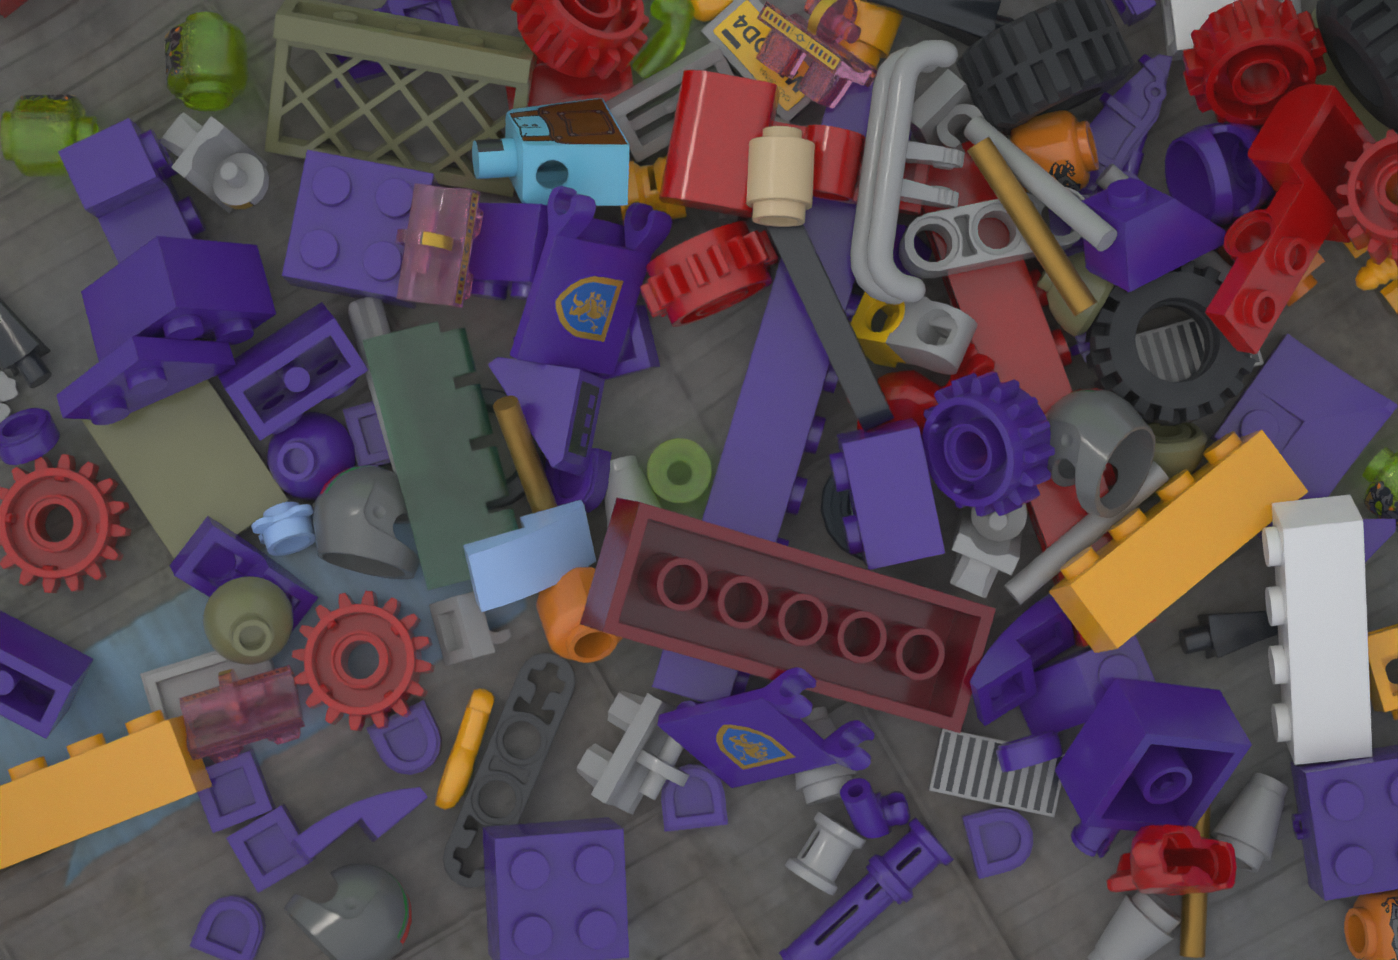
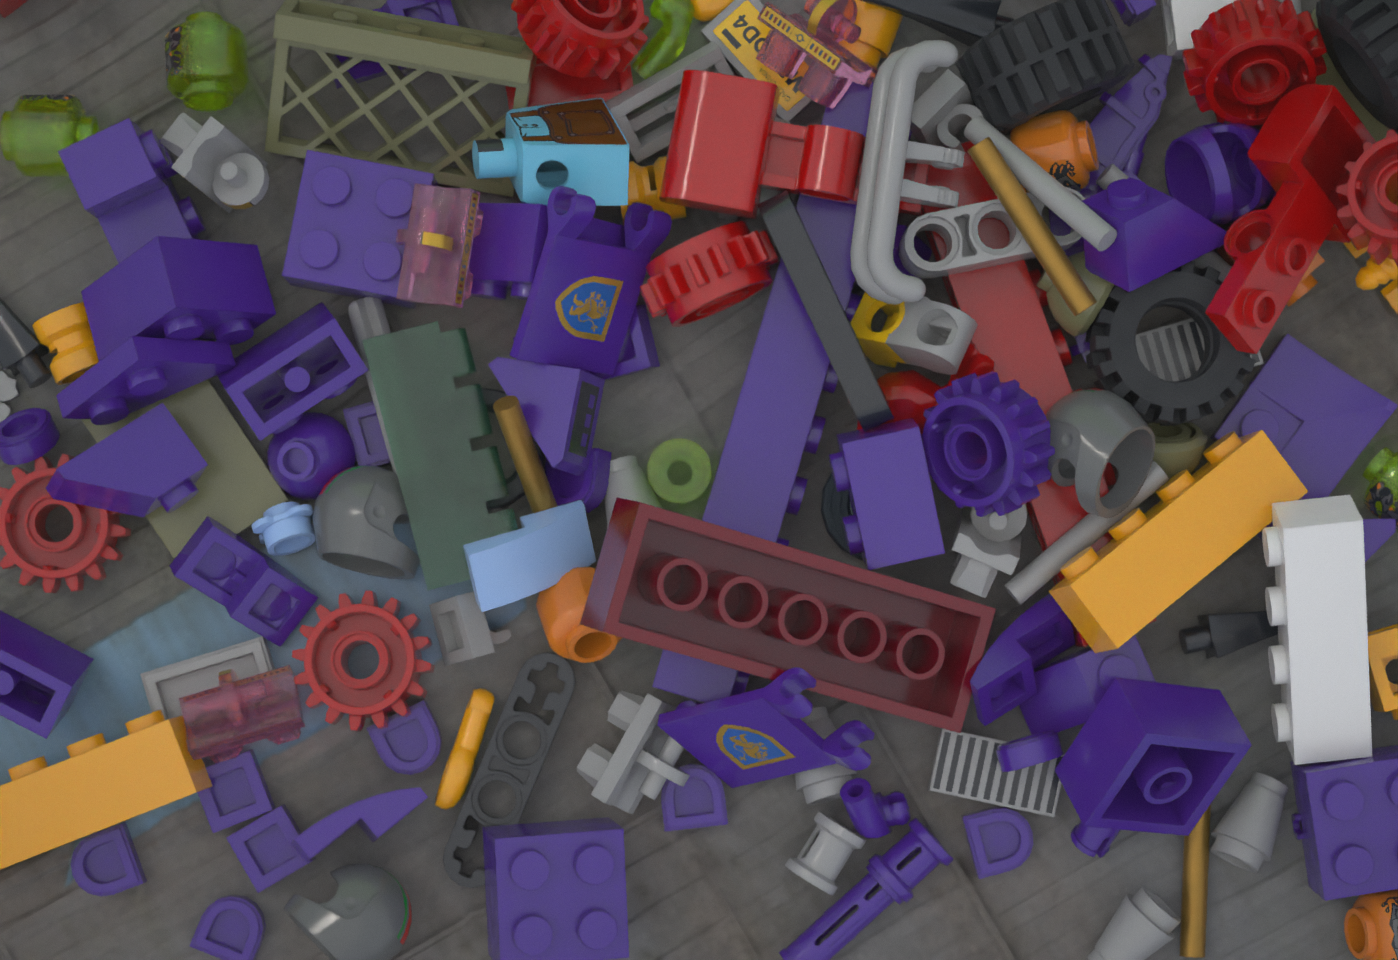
(70, 337): none -> light orange wheel
(107, 862): none -> dark purple tile
(134, 468): none -> dark purple slope
(248, 620): olive brick -> none
(780, 177): tan brick -> none
(1174, 862): red animal -> none

